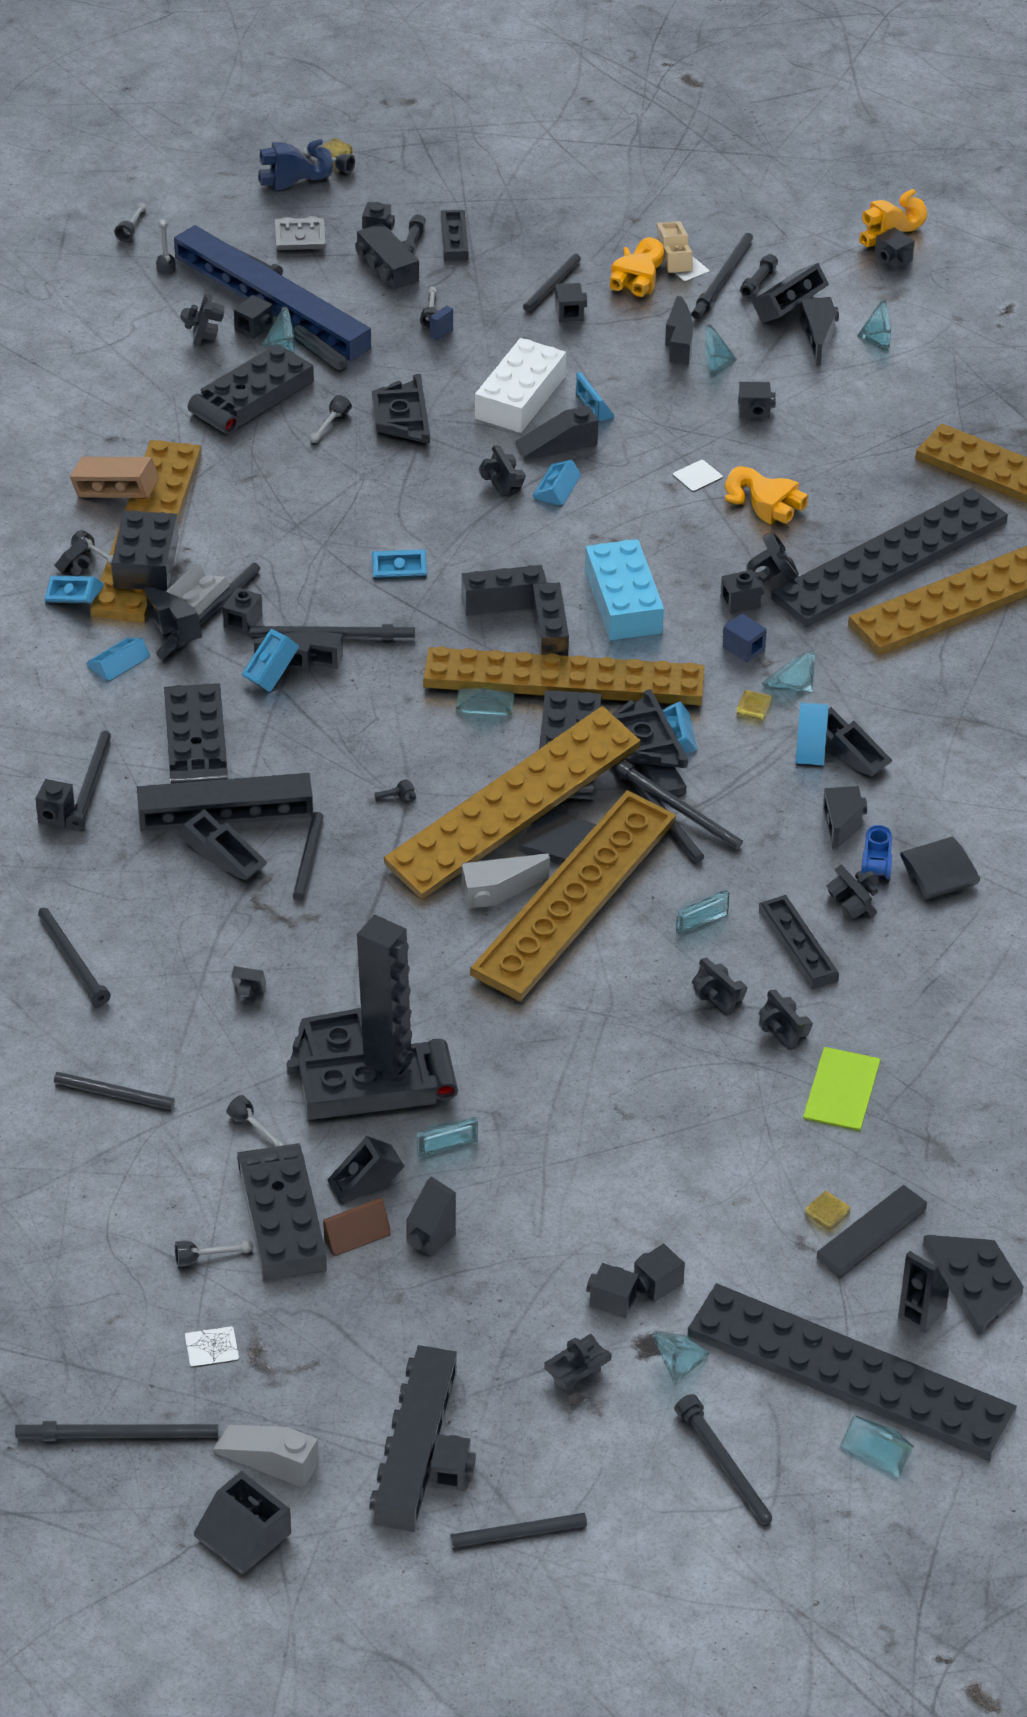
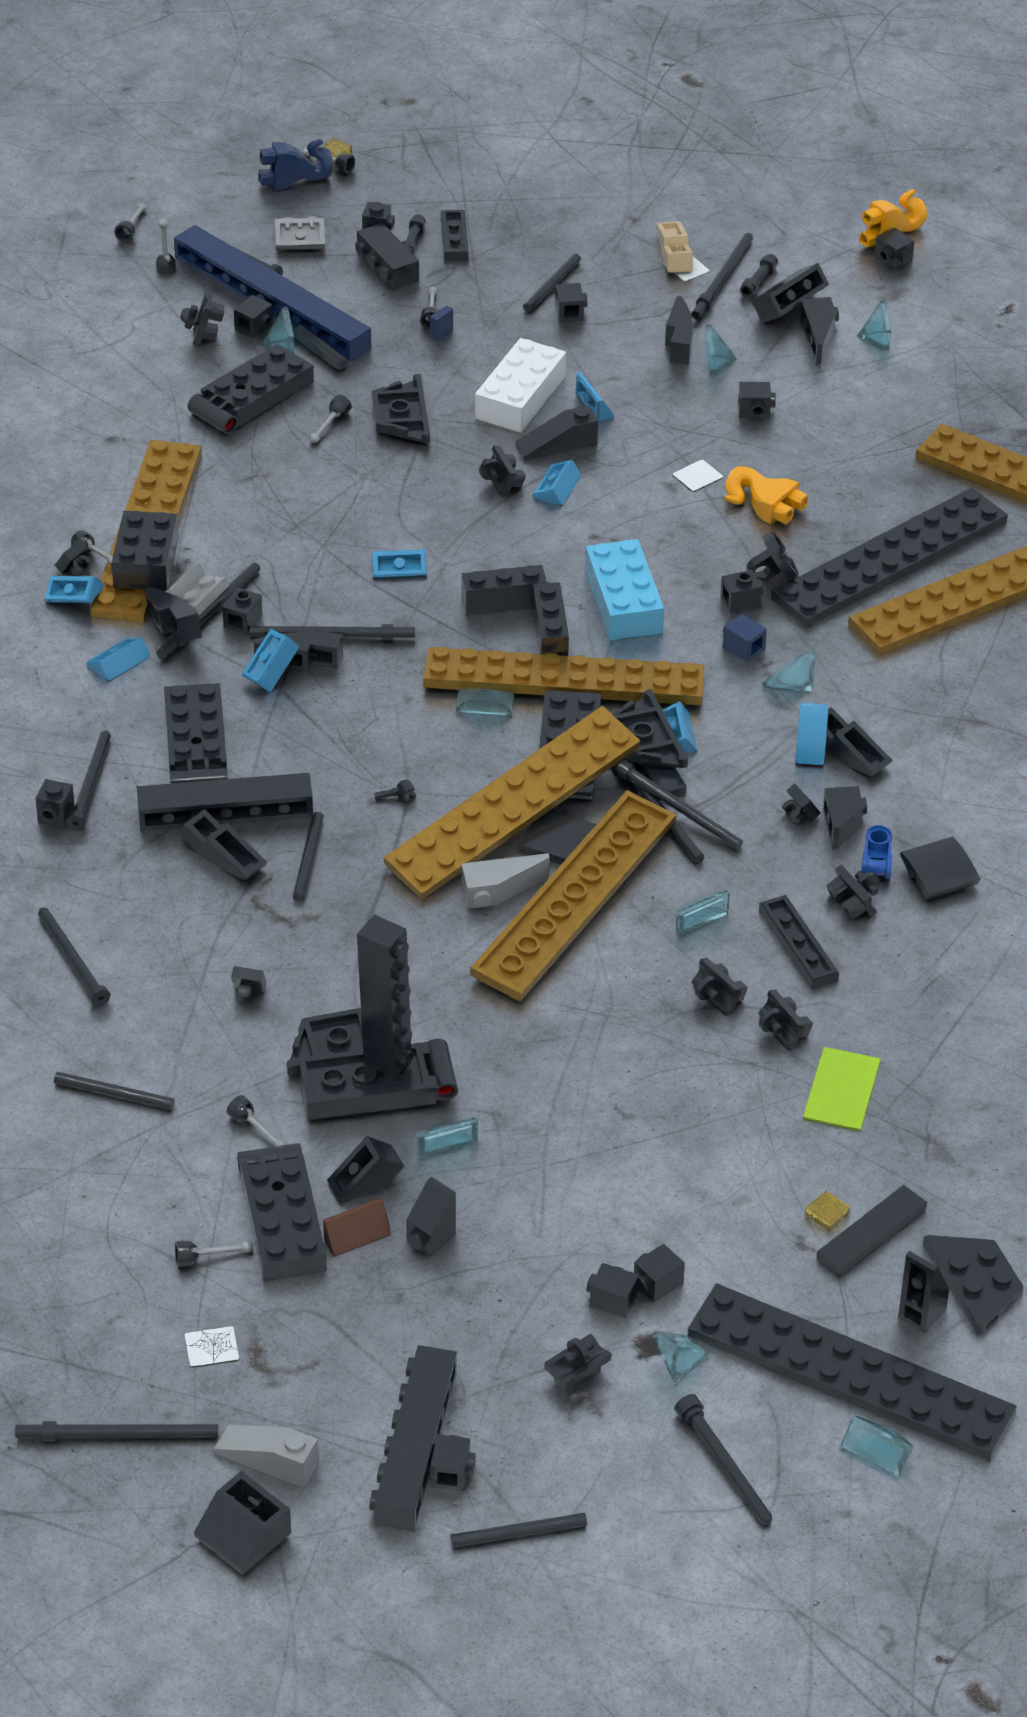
(114, 477): medium nougat brick -> none
(638, 269): light orange hips -> none
(754, 705): clear yellow tile -> none
(801, 804): none -> black tile

